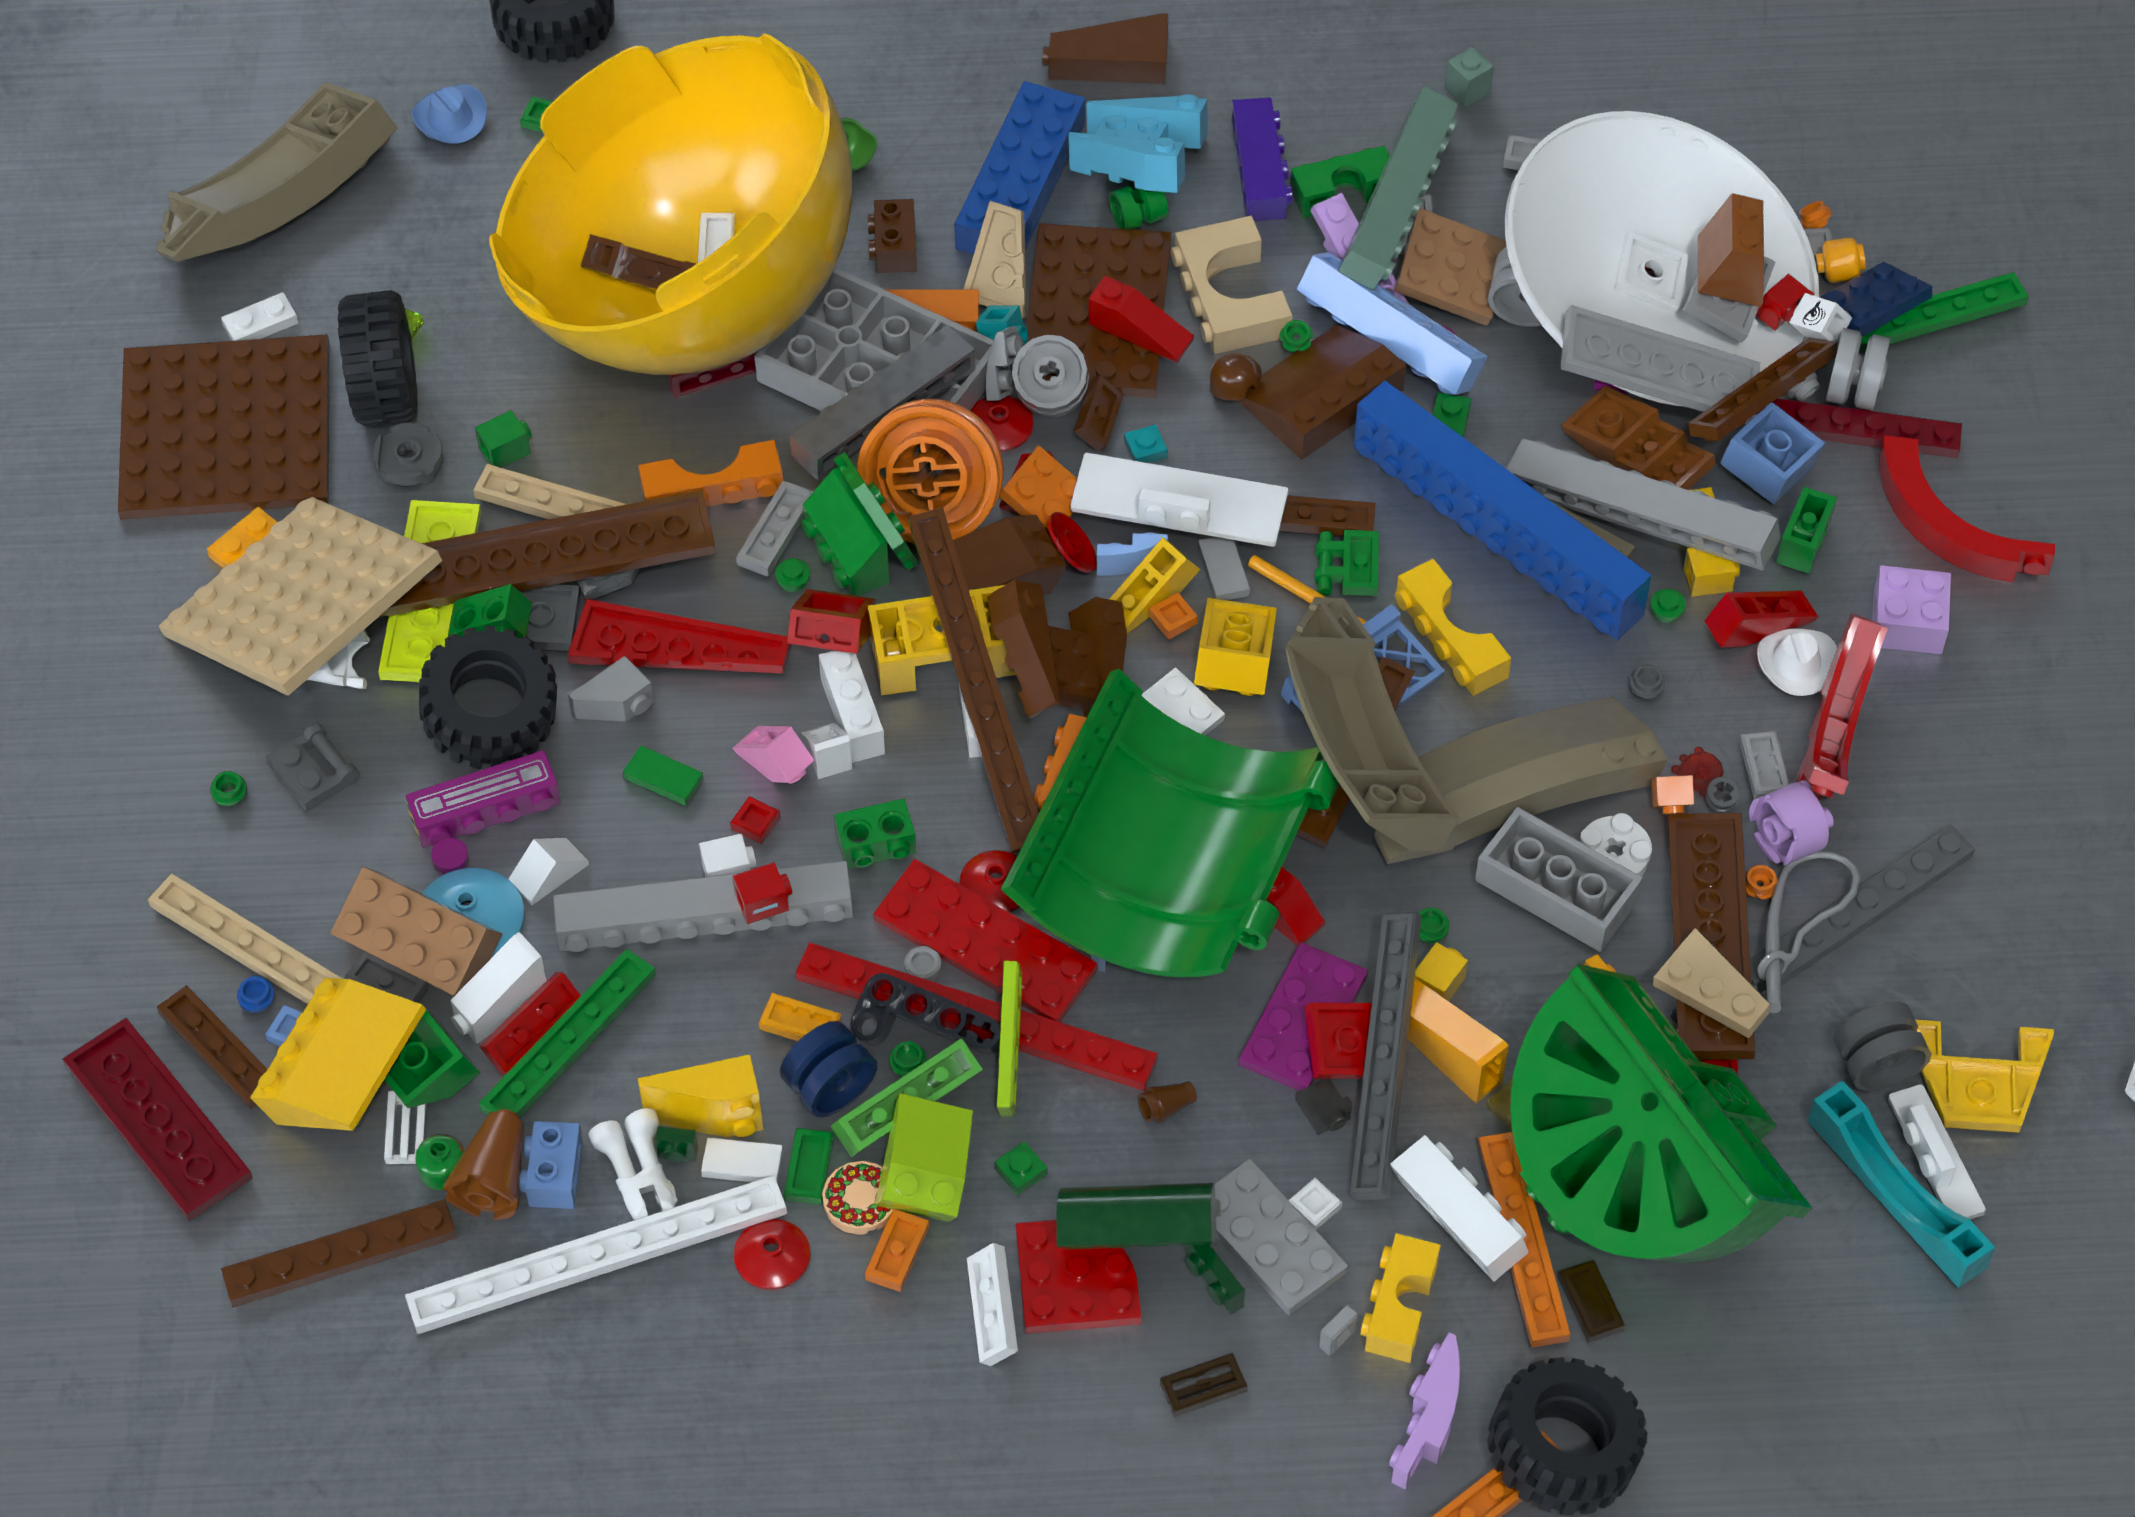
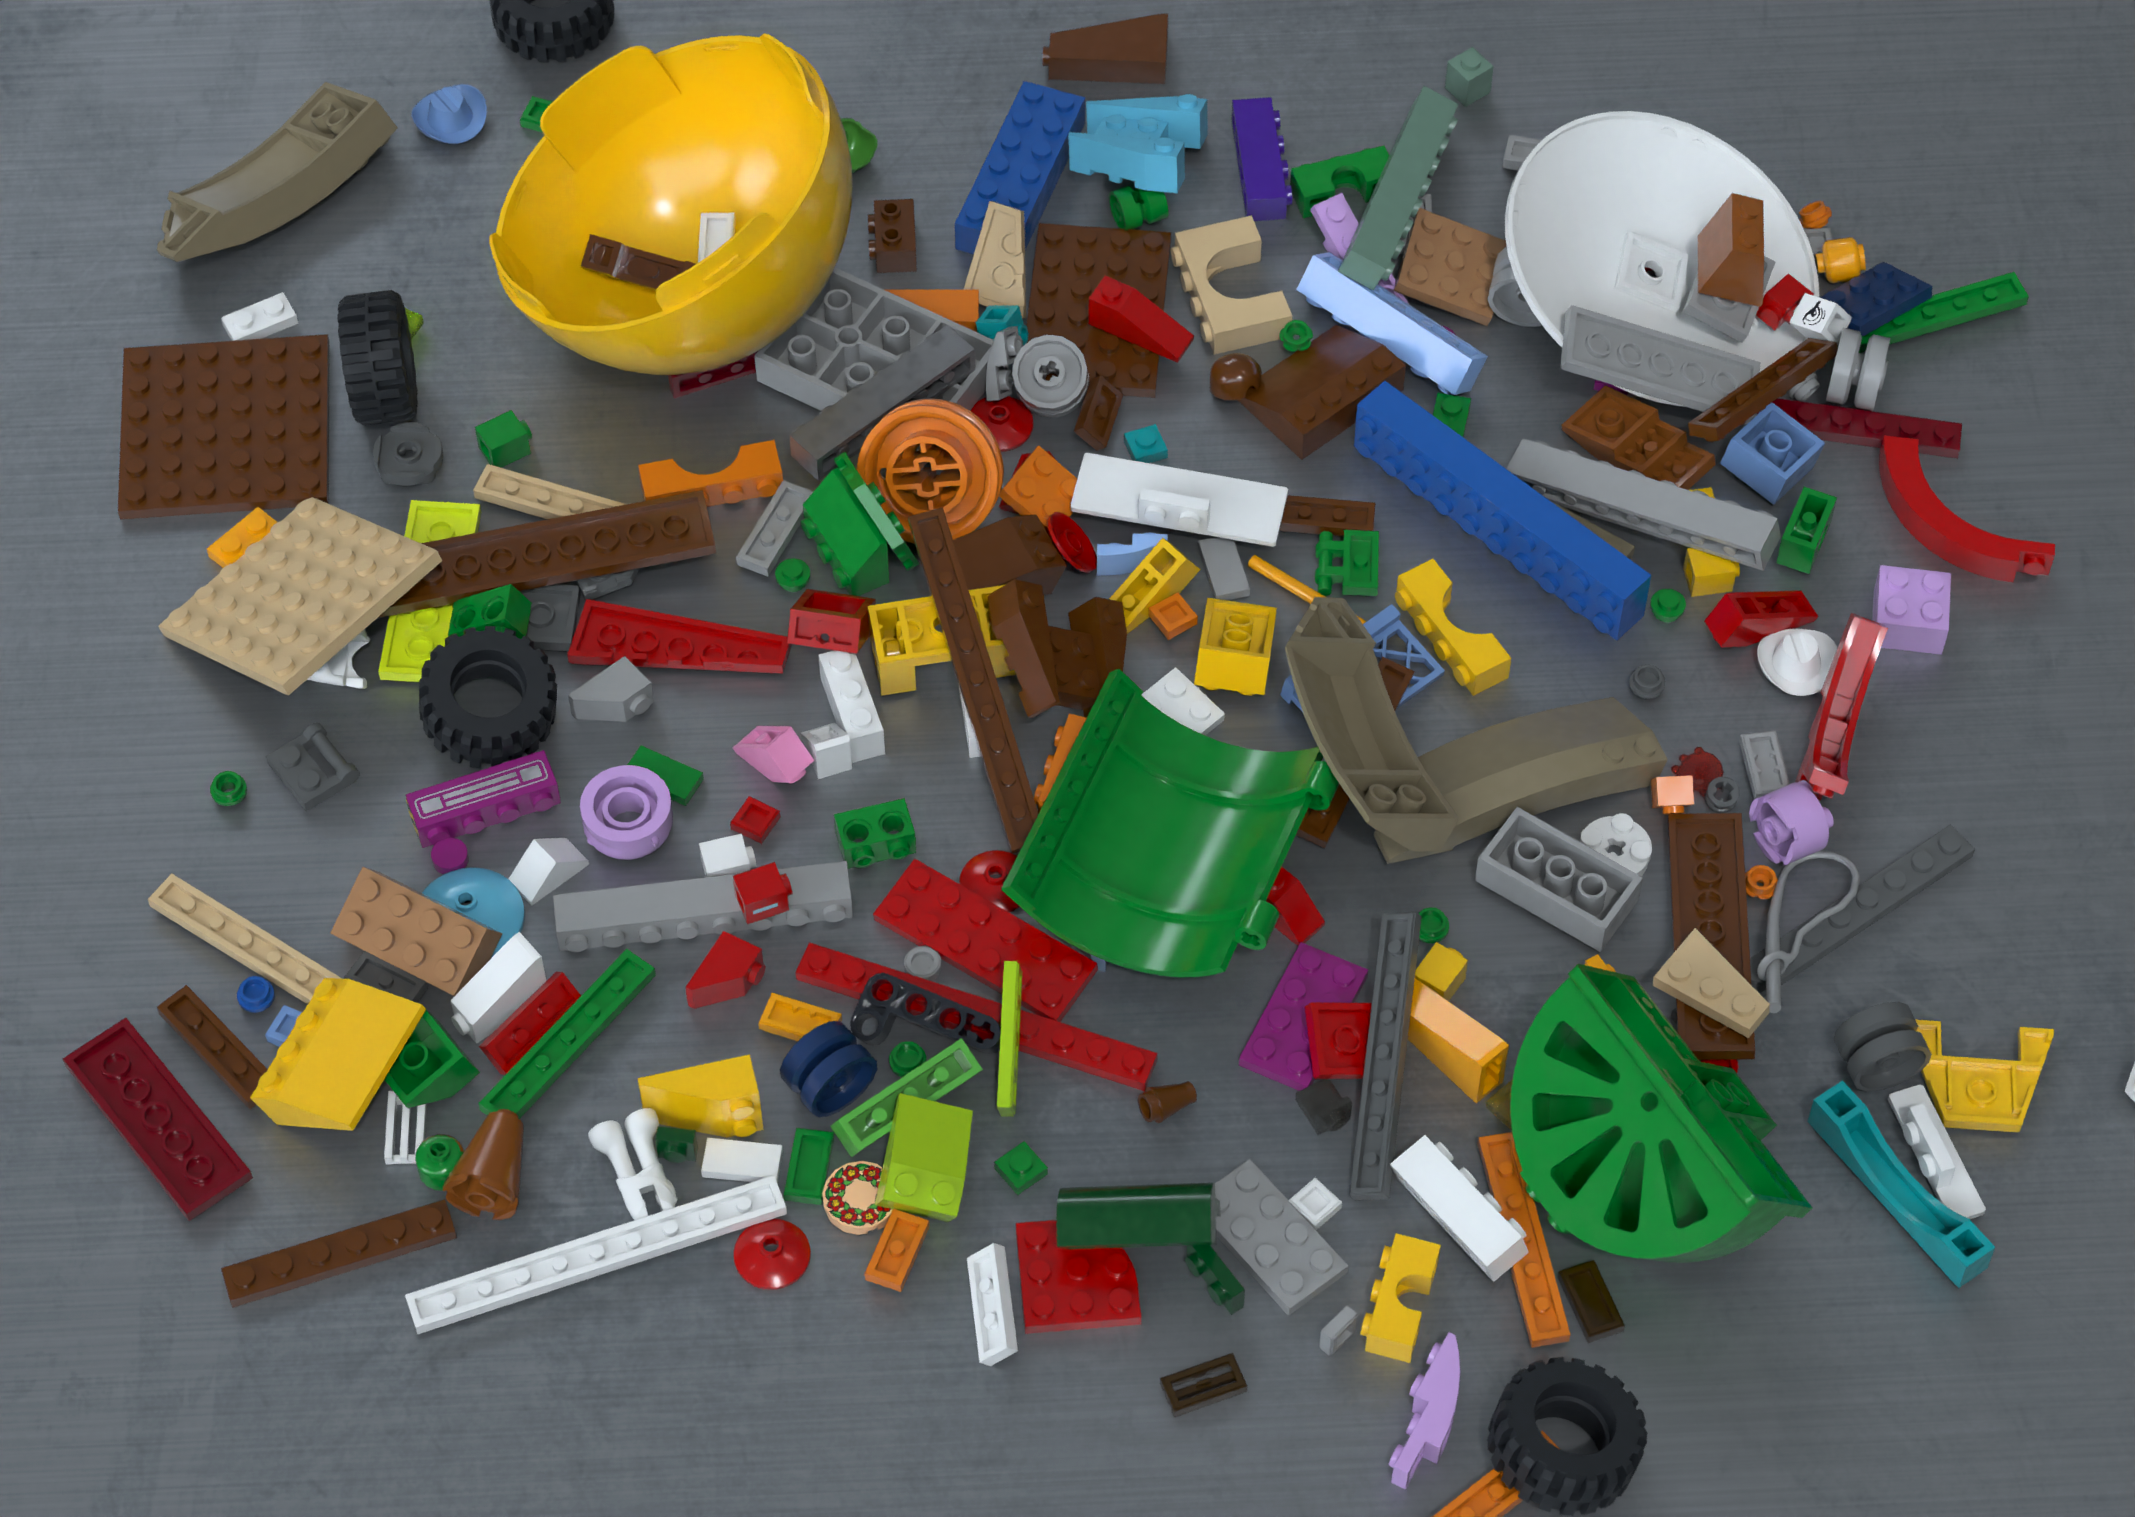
(553, 1165): medium blue brick -> none
(620, 791): none -> lavender piece
(725, 972): none -> red slope

